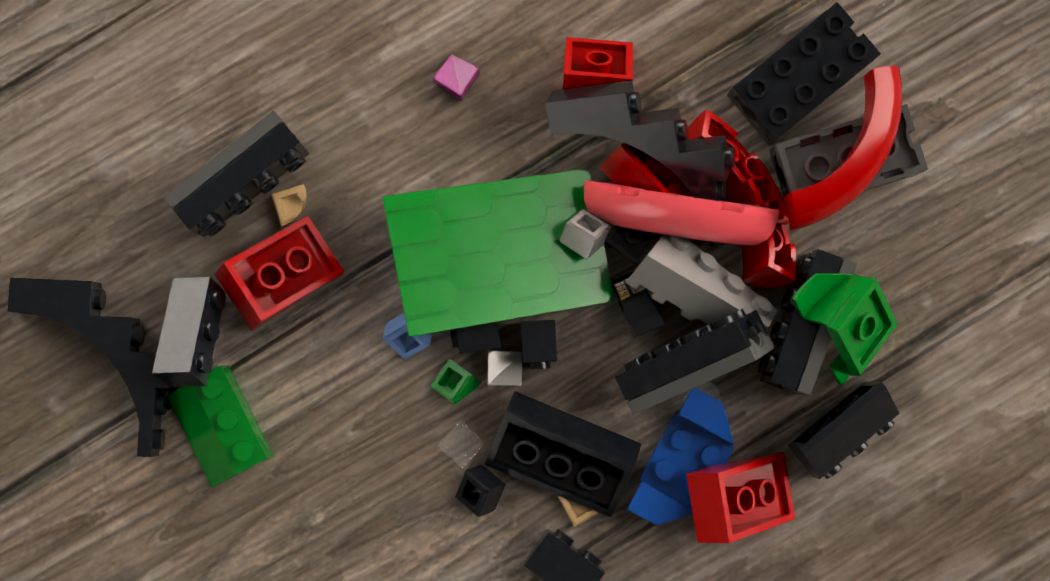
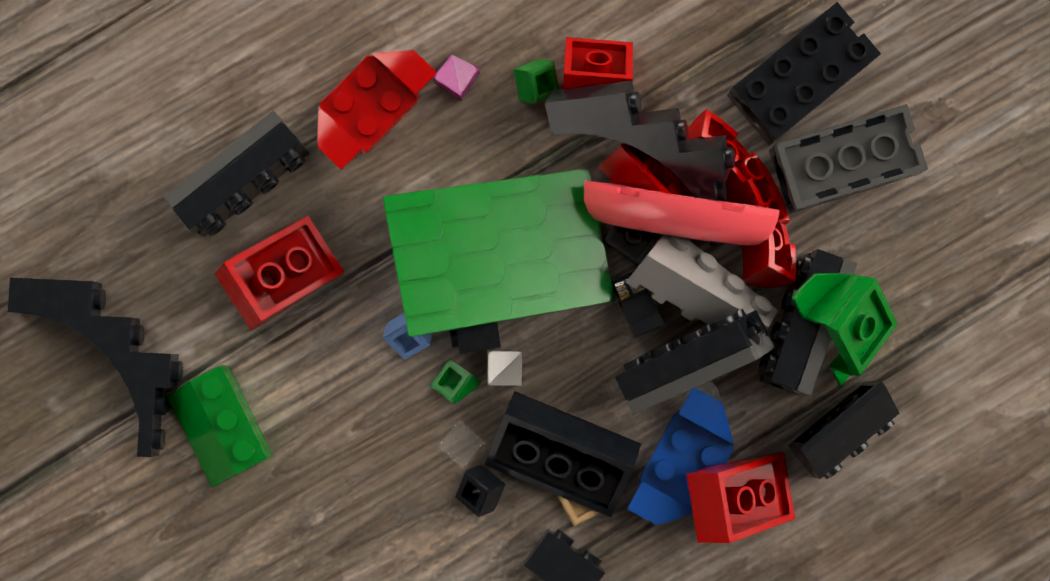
(189, 332): brick -> none
(289, 204): tan tile -> none
(370, 103): none -> red piece
(536, 80): none -> green slope
(539, 343): black brick -> none
(585, 233): light grey slope -> none
(865, 158): red brick -> none

